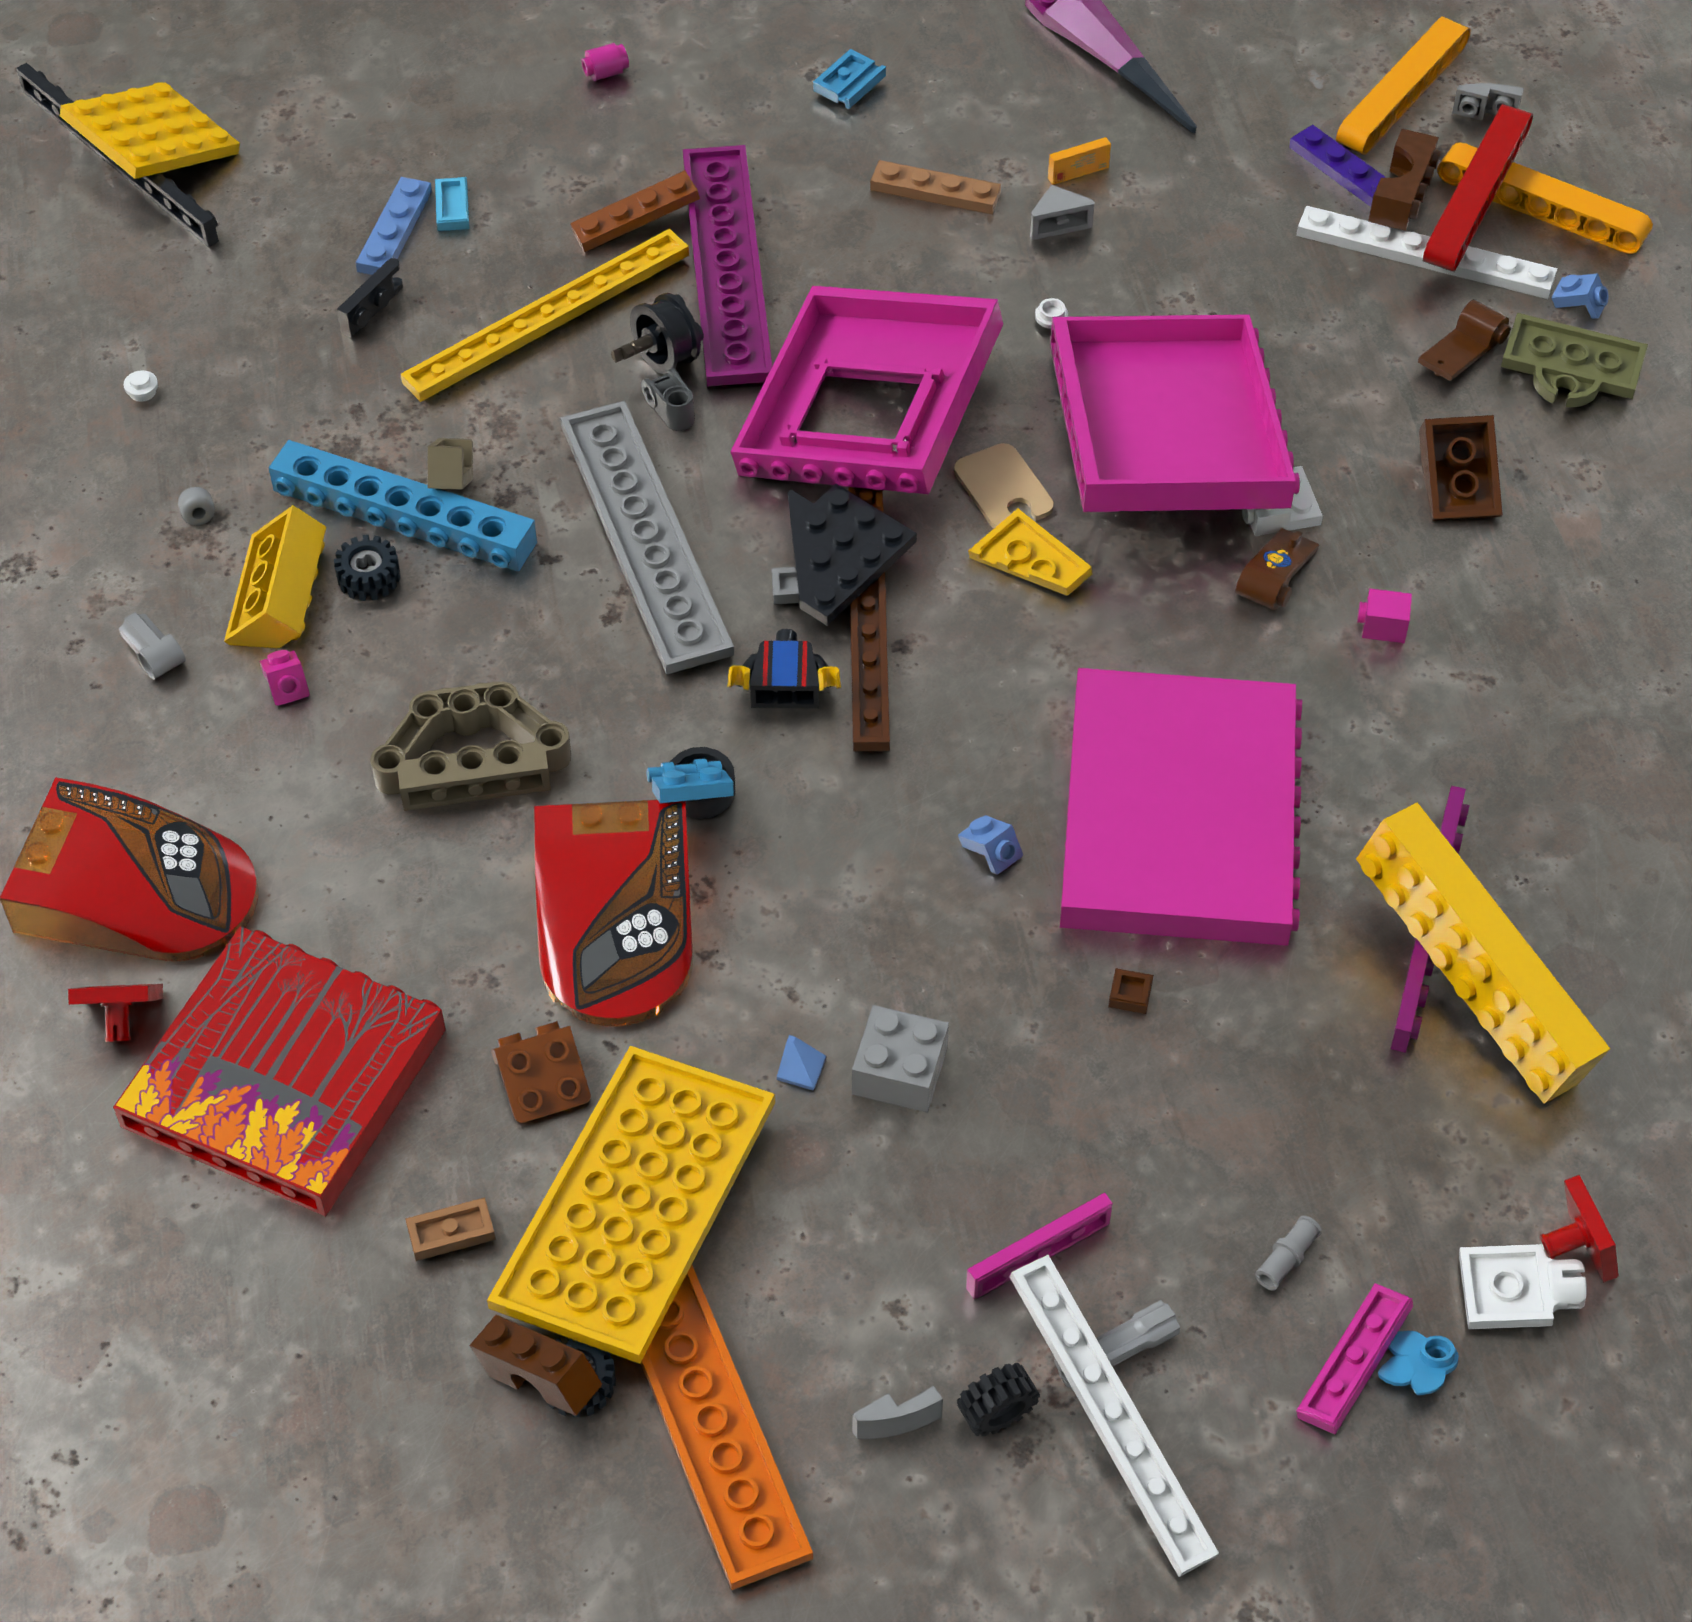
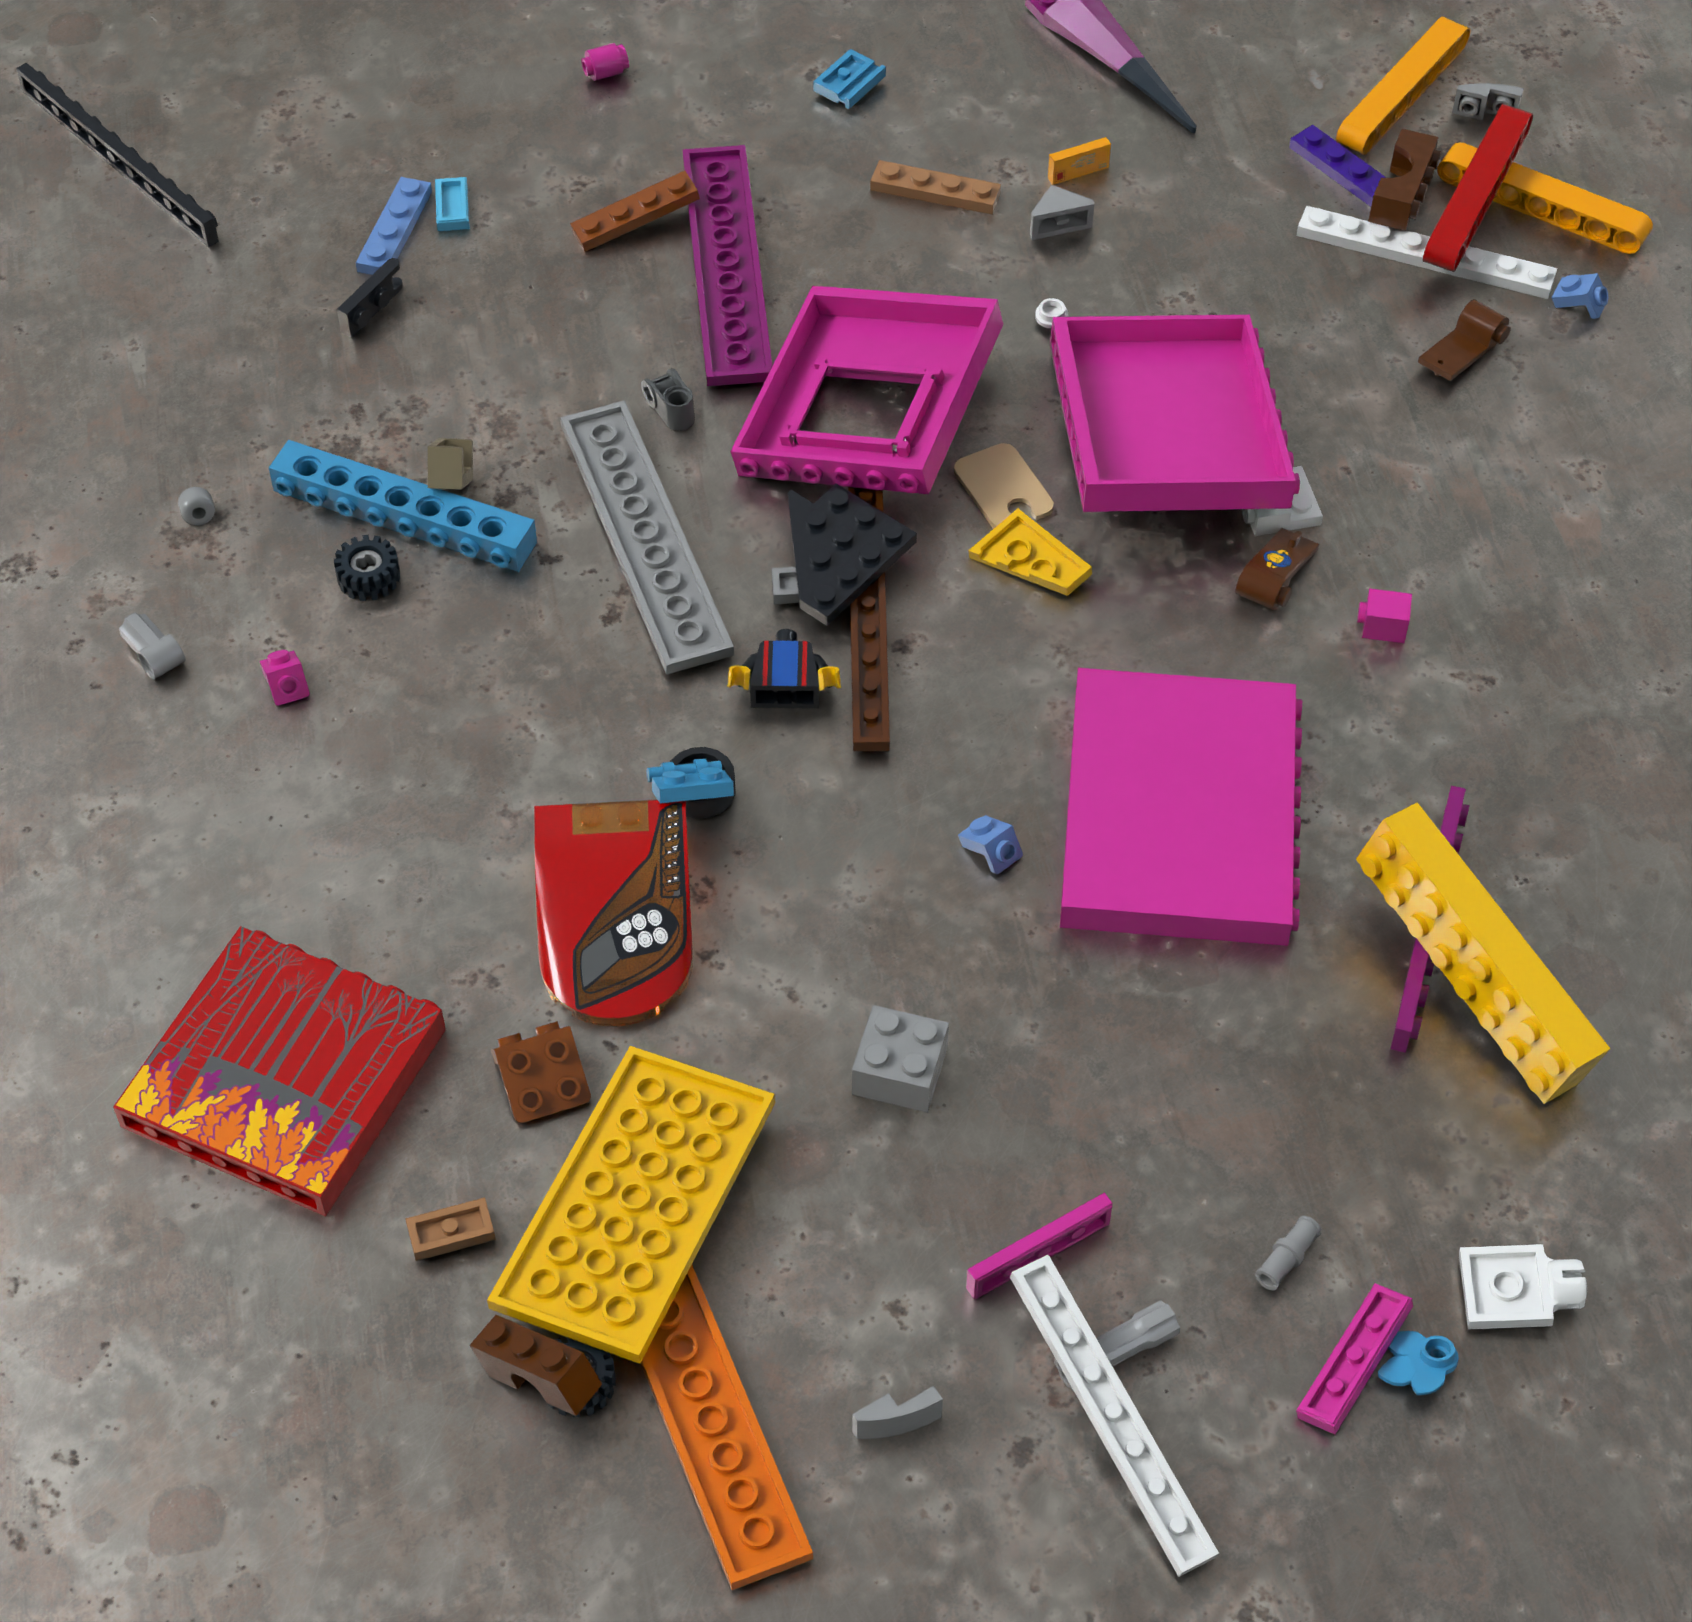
(116, 1003): red tile -> none
(127, 877): windscreen -> none
(141, 385): white plate -> none
(149, 129): yellow plate -> none
(276, 581): yellow slope -> none
(473, 772): dark tan brick -> none
(544, 315): yellow plate -> none
(662, 334): black wheel -> none
(800, 1064): medium blue slope -> none
(998, 1399): black tyre -> none
(1130, 991): reddish brown tile -> none
(1461, 467): reddish brown slope -> none
(1573, 359): olive plate -> none
(1586, 1230): red tile -> none

